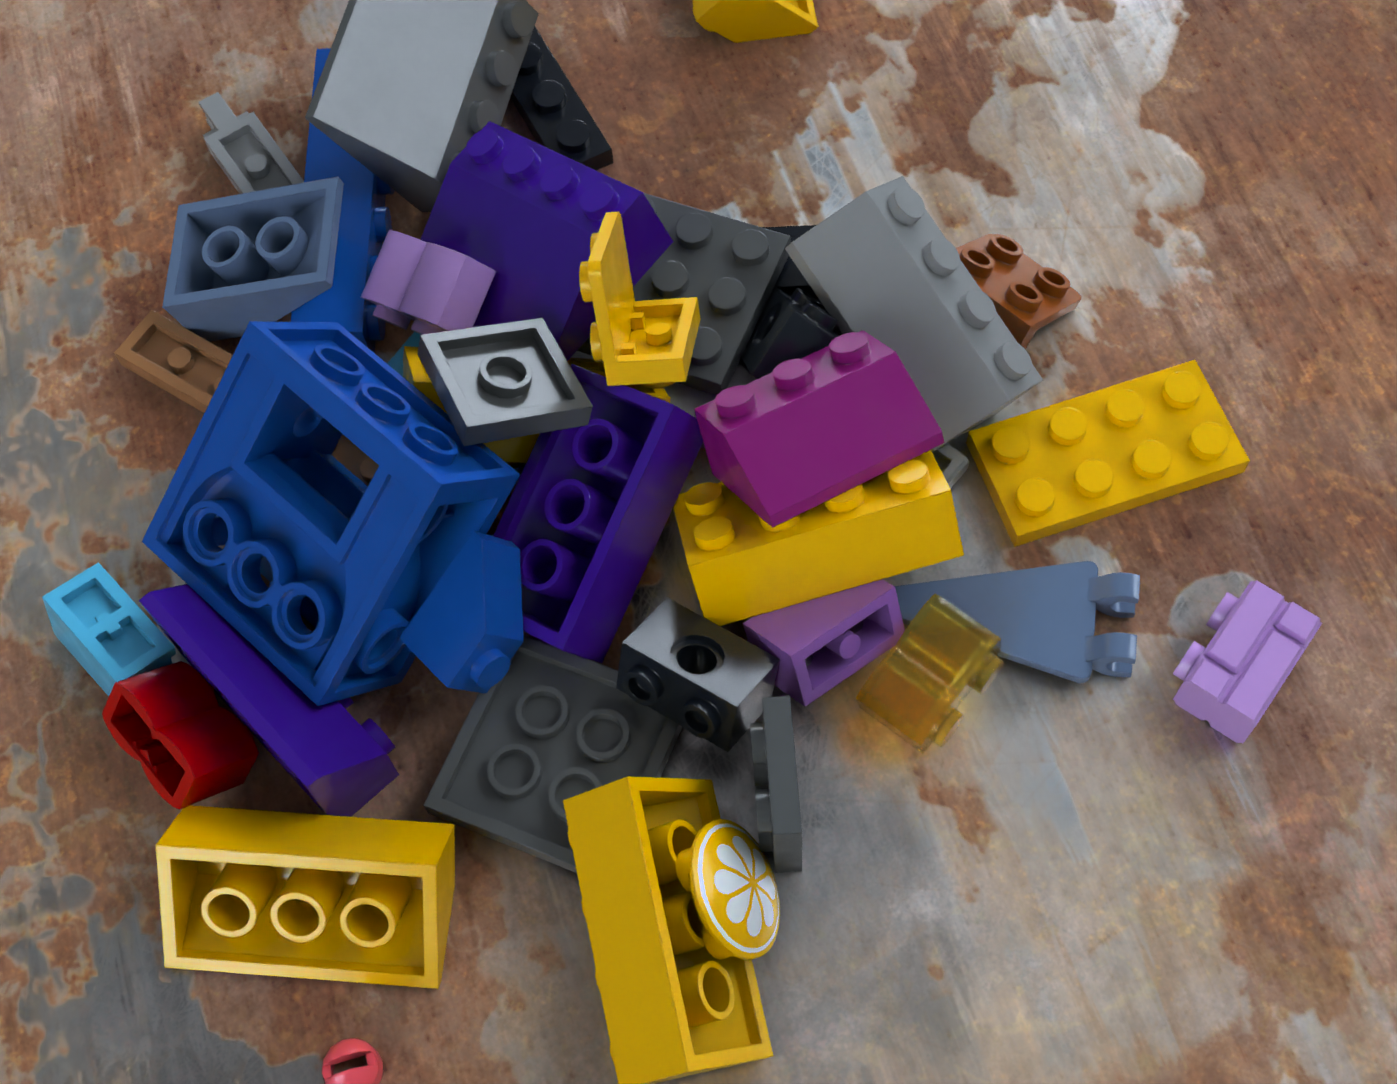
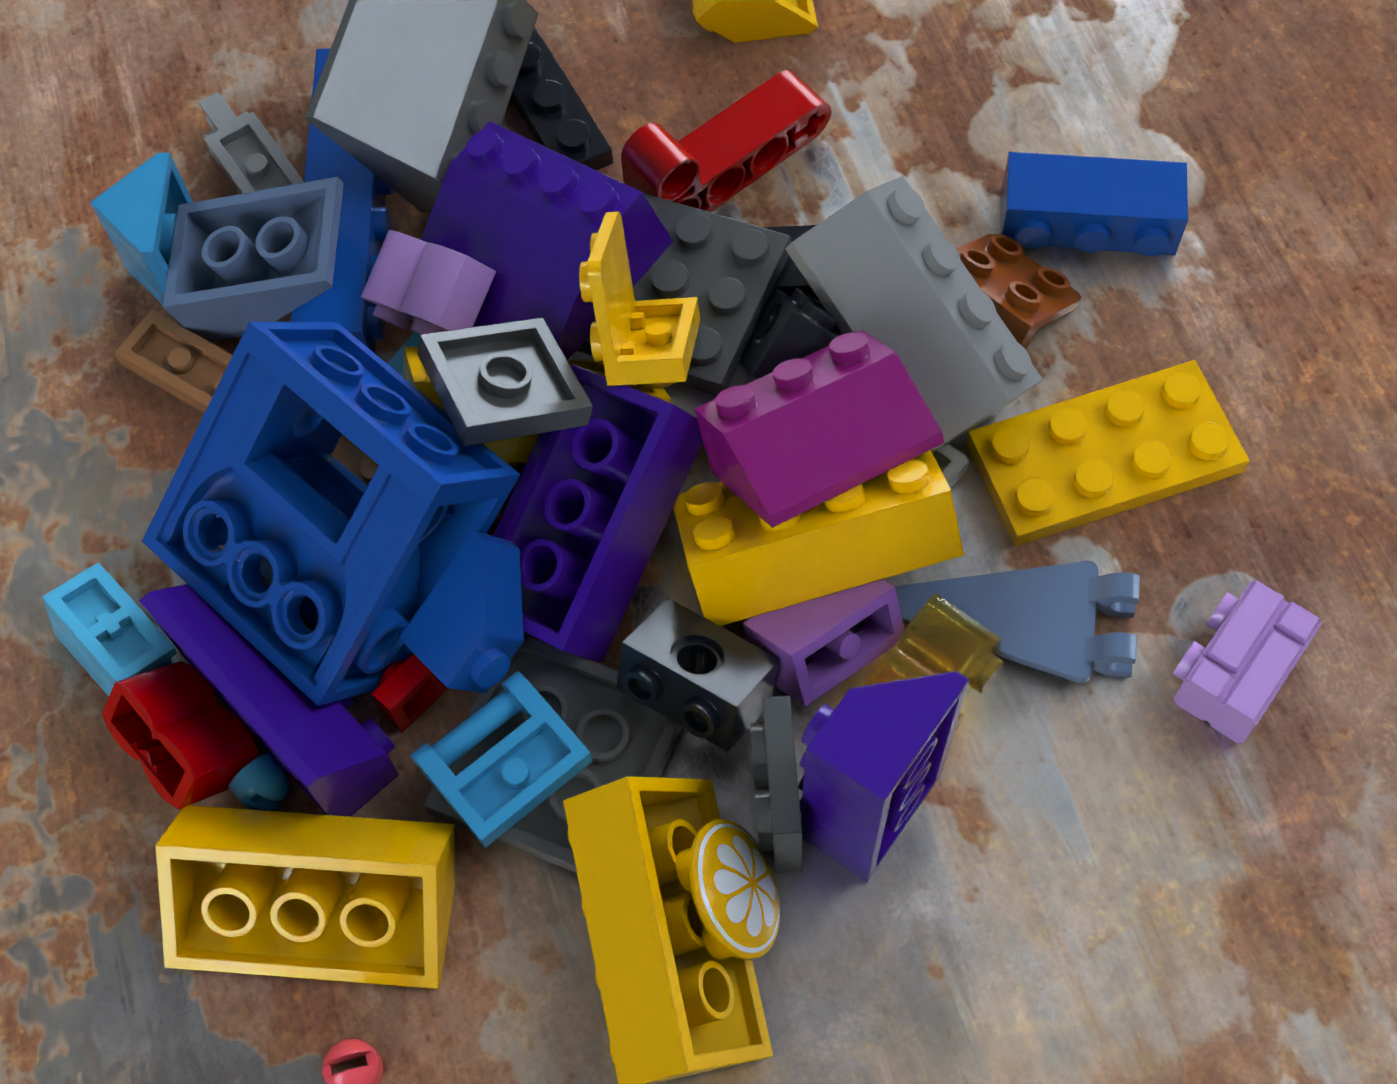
(141, 219): none -> dark azure slope
(261, 784): none -> dark azure hinge
(407, 691): none -> red plate
(514, 772): none -> dark azure plate
(727, 149): none -> red beam
(875, 765): none -> dark purple slope
(1094, 203): none -> blue brick

